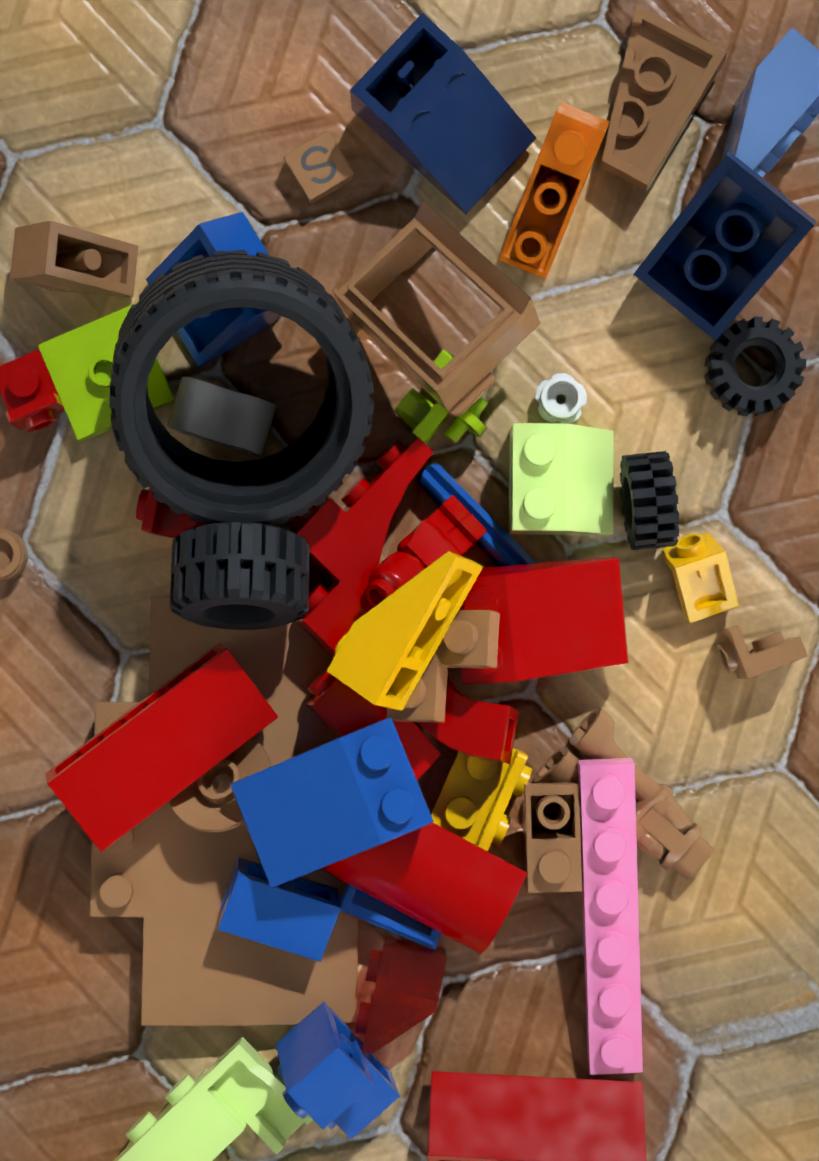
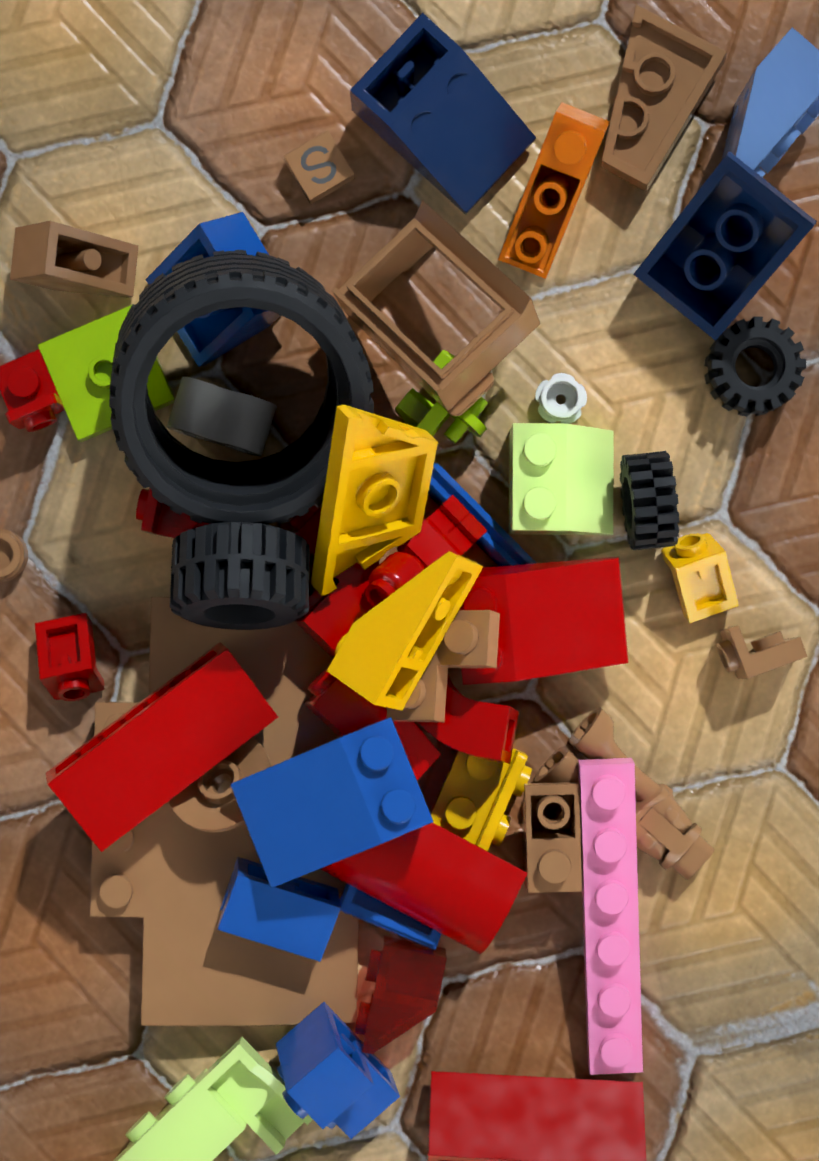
(68, 657): none -> red bracket
(371, 492): none -> yellow wing

